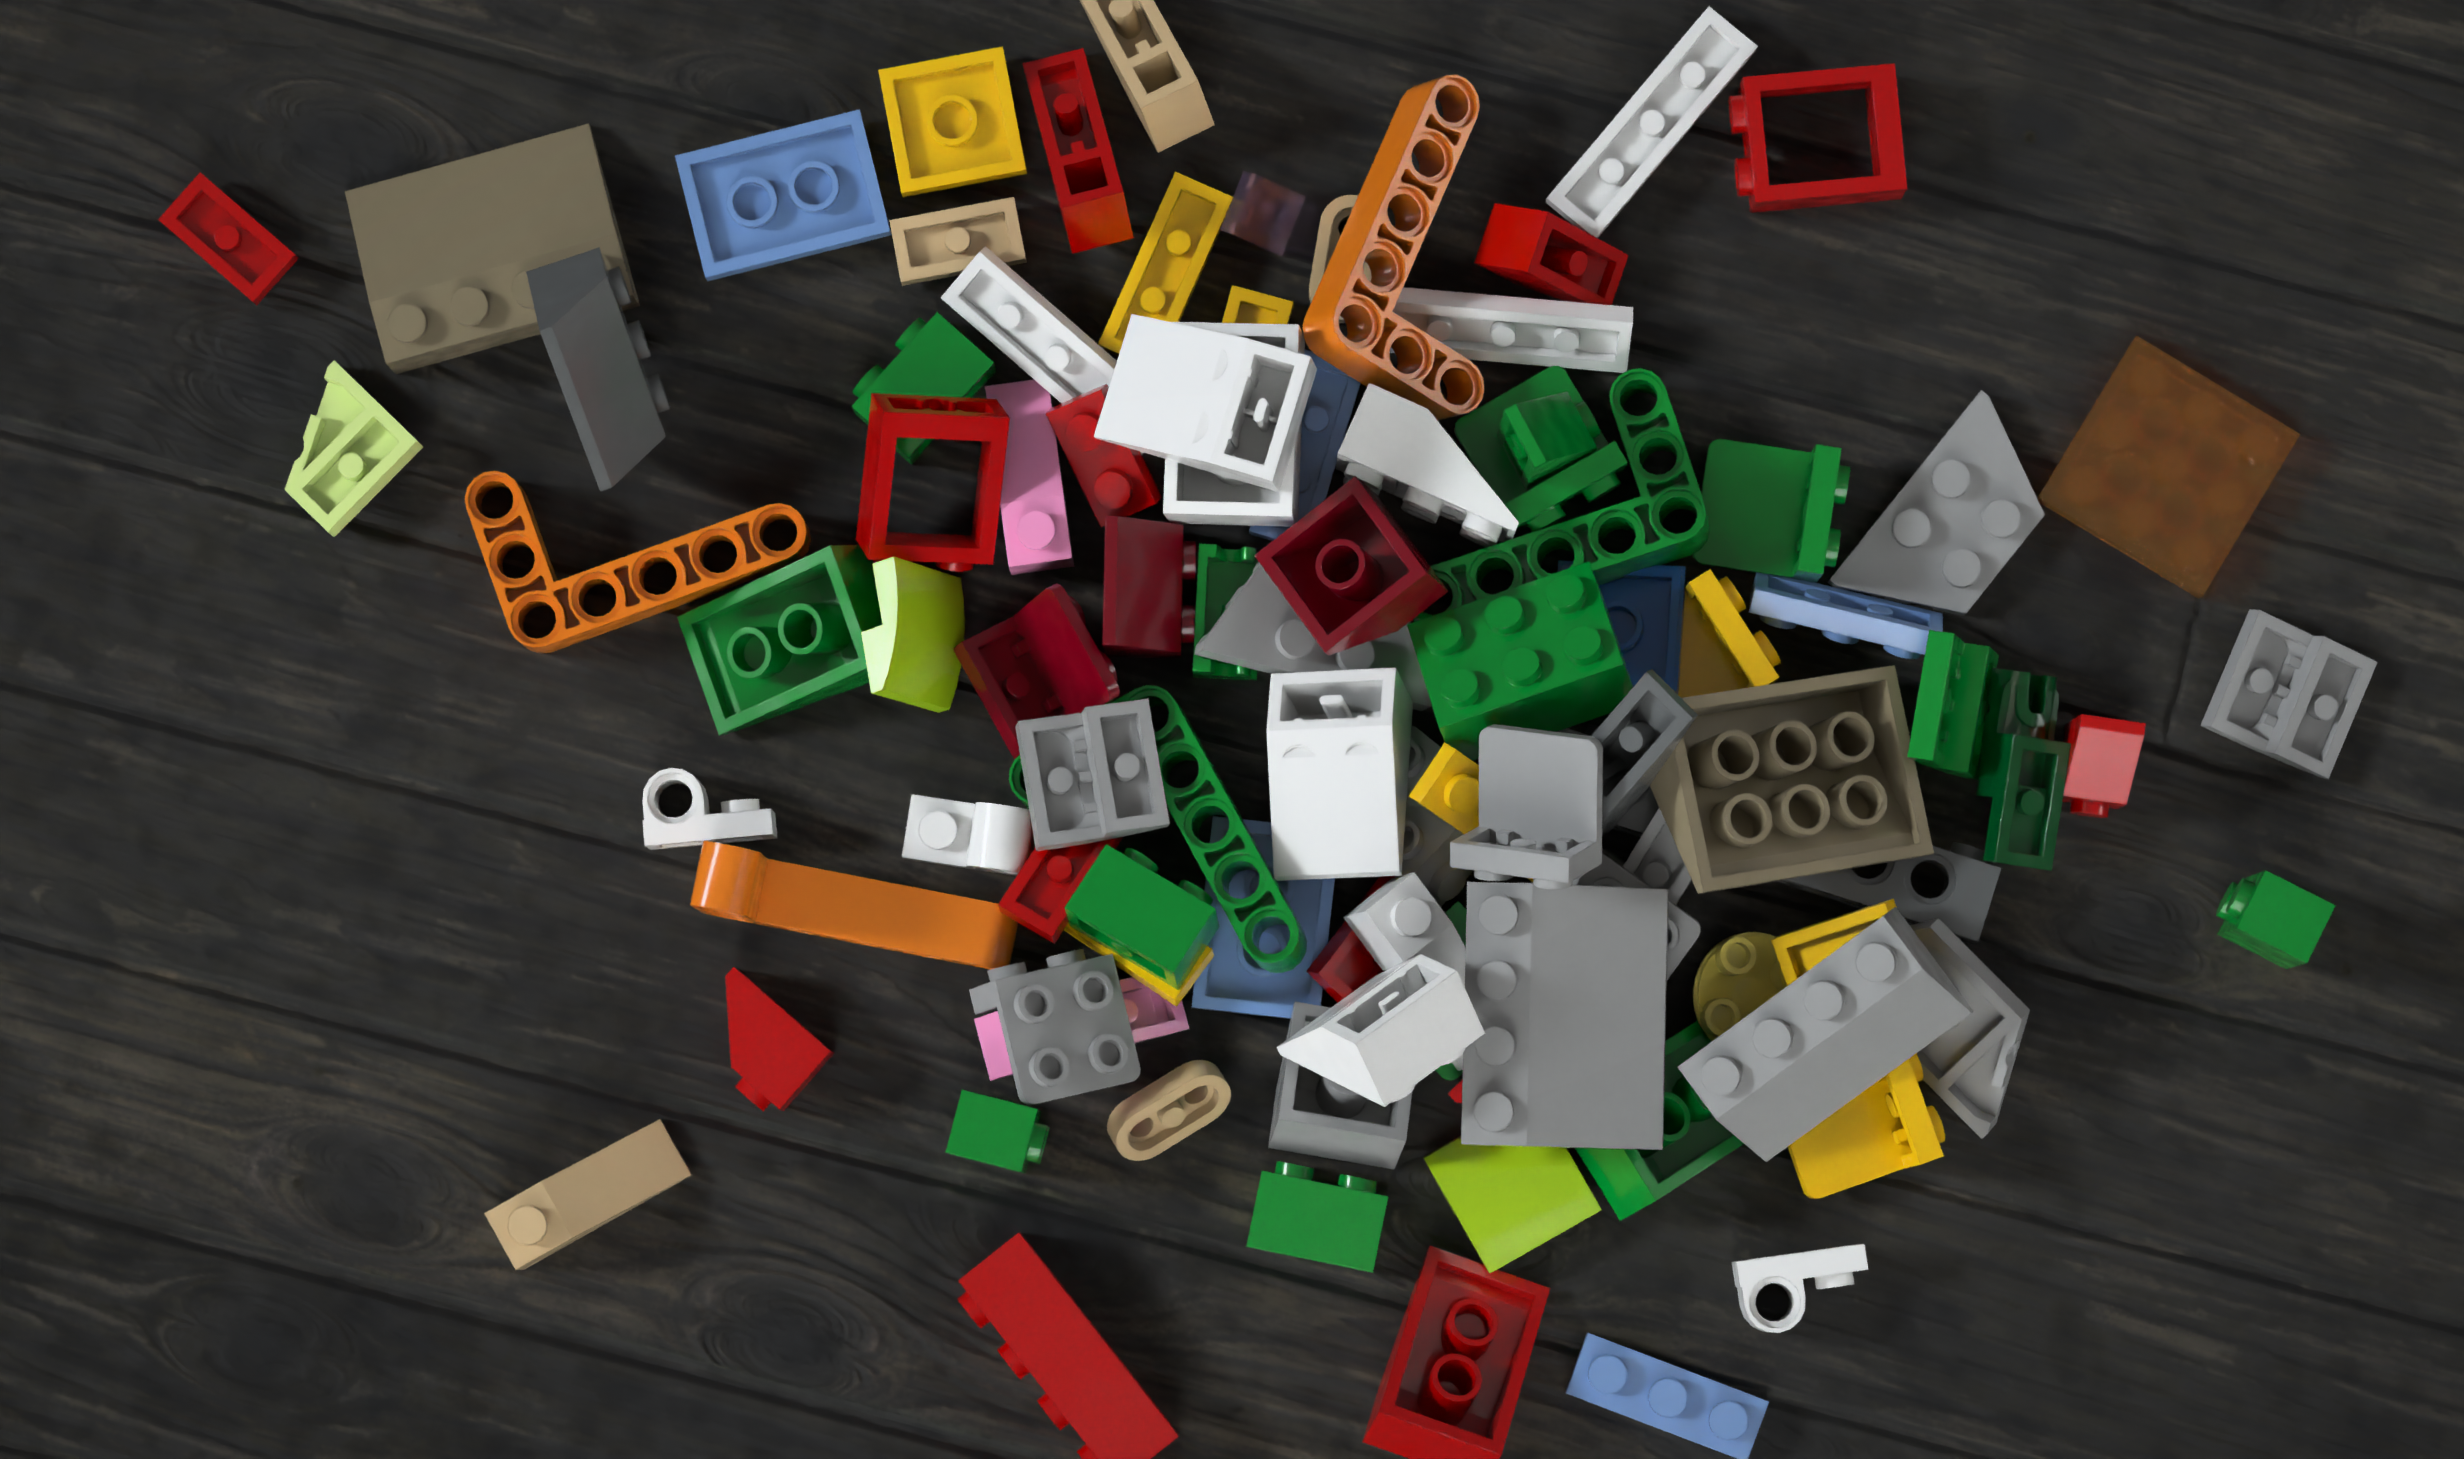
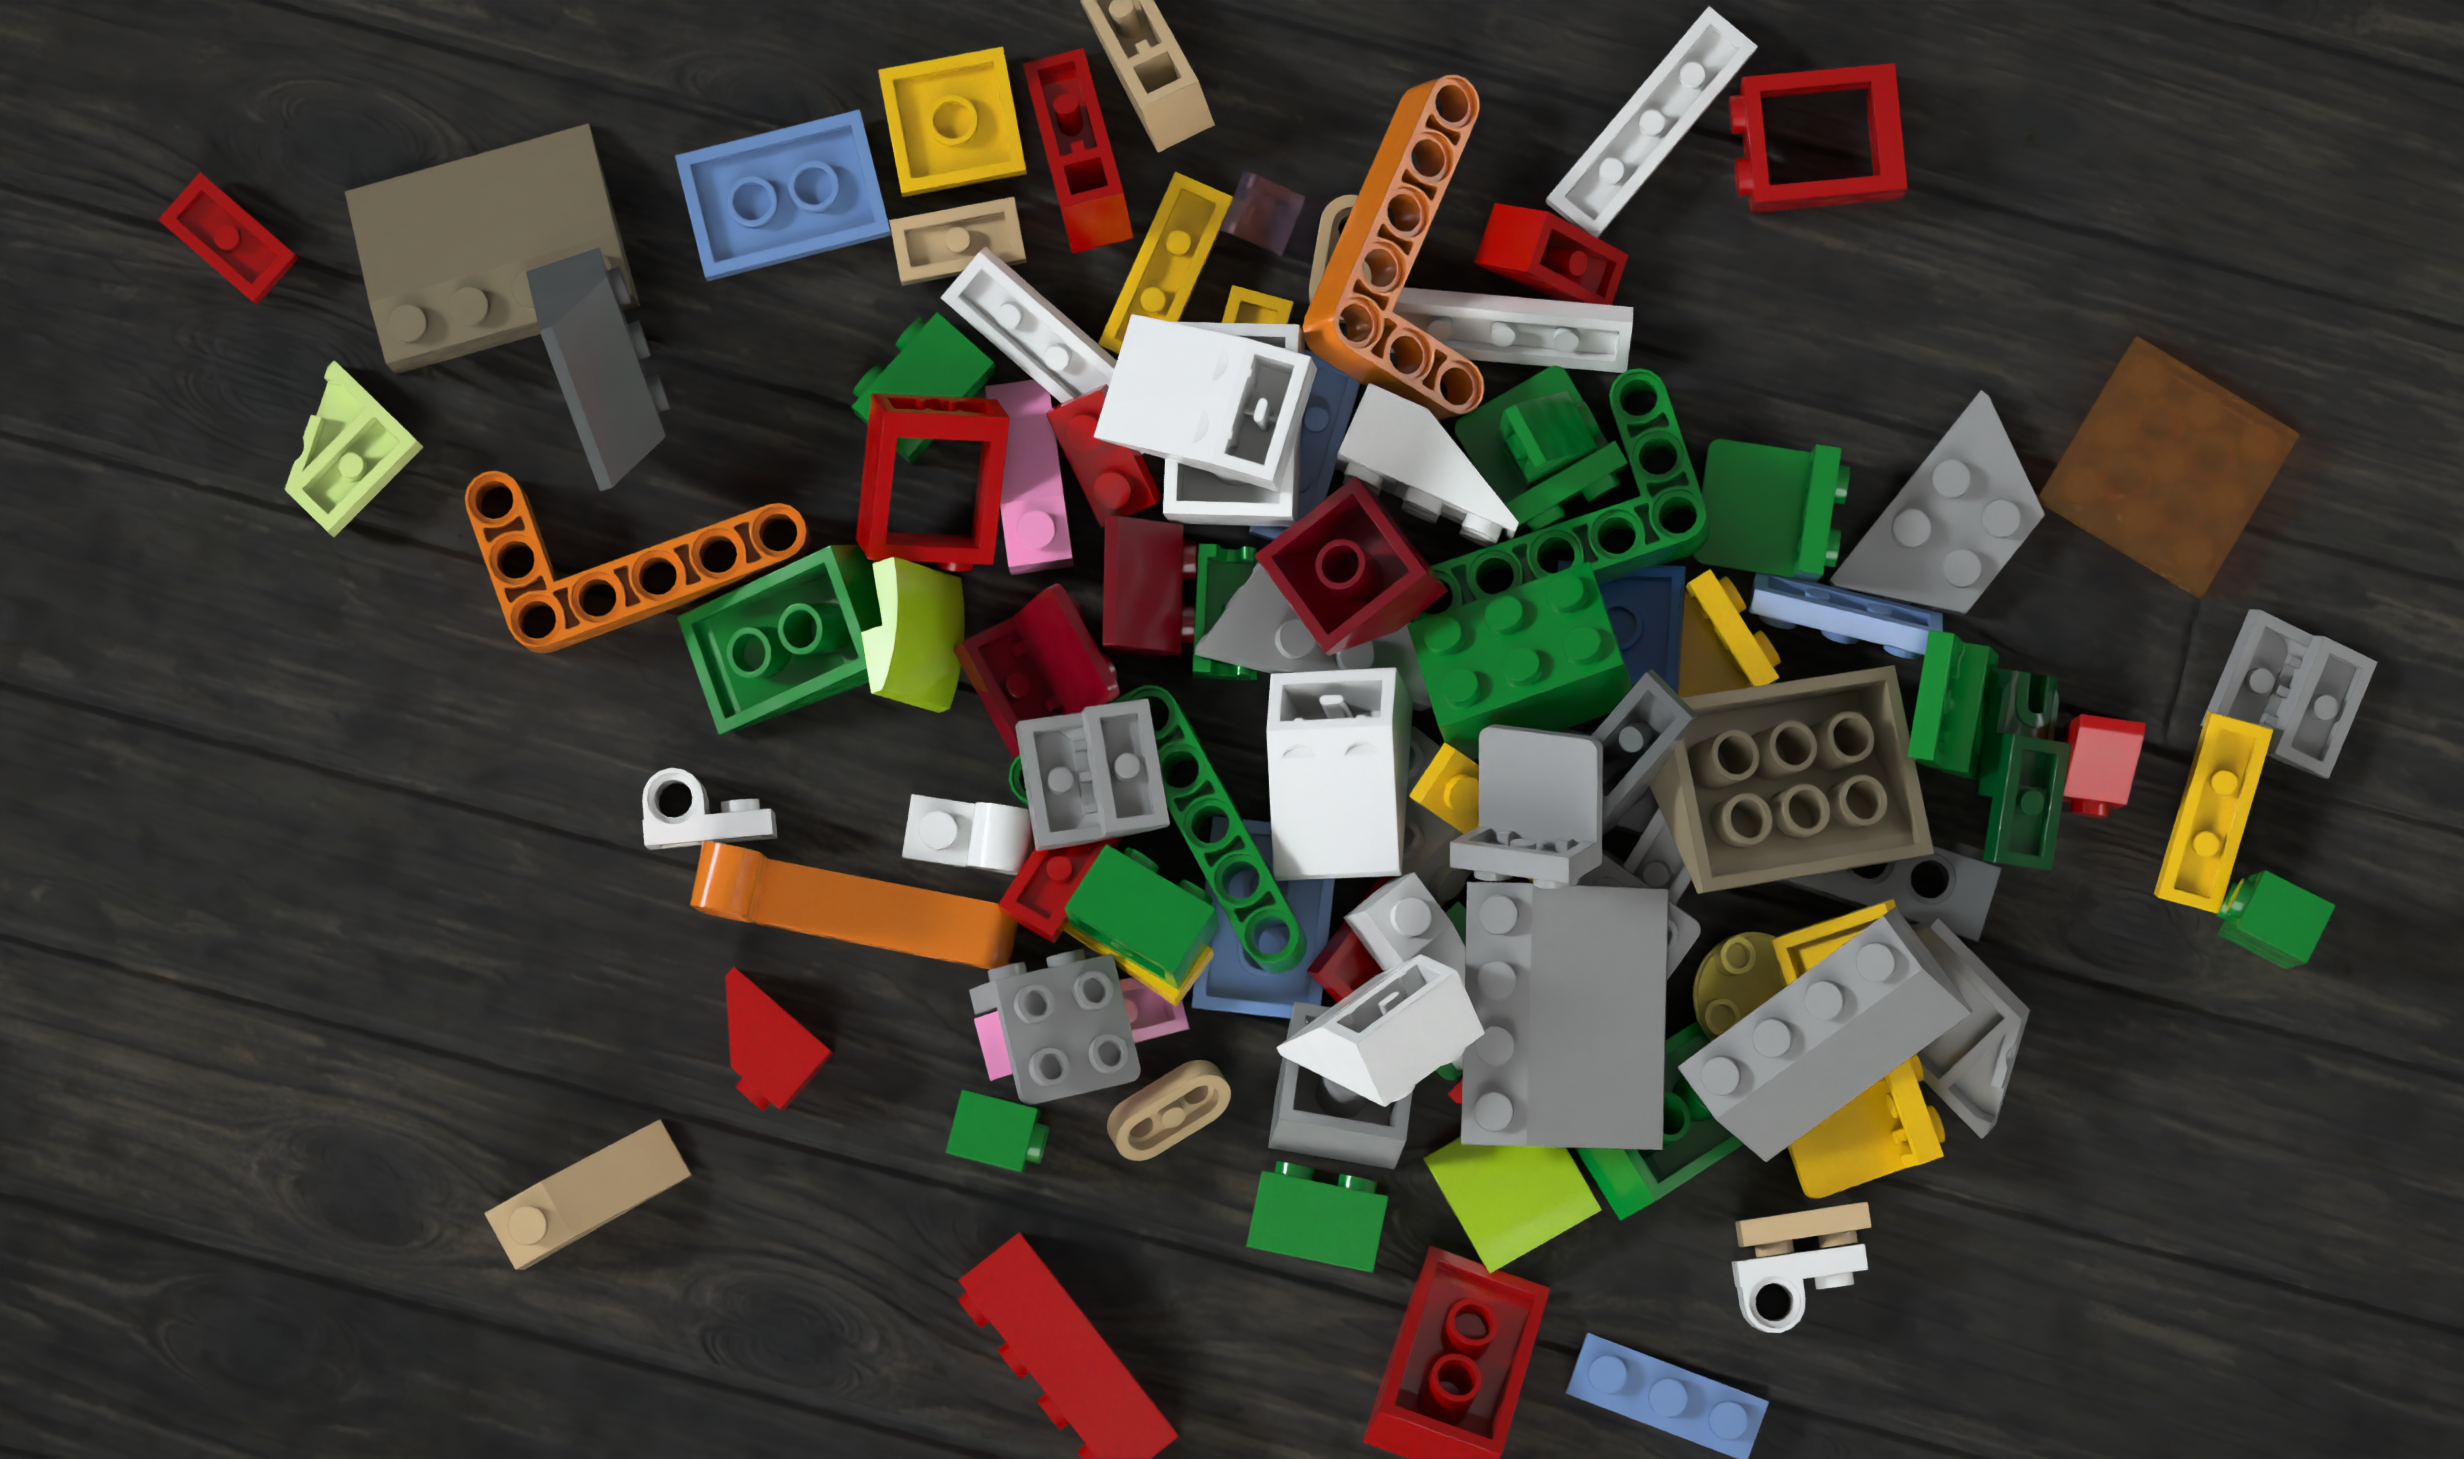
(1832, 1225): none -> tan plate
(2213, 812): none -> yellow plate

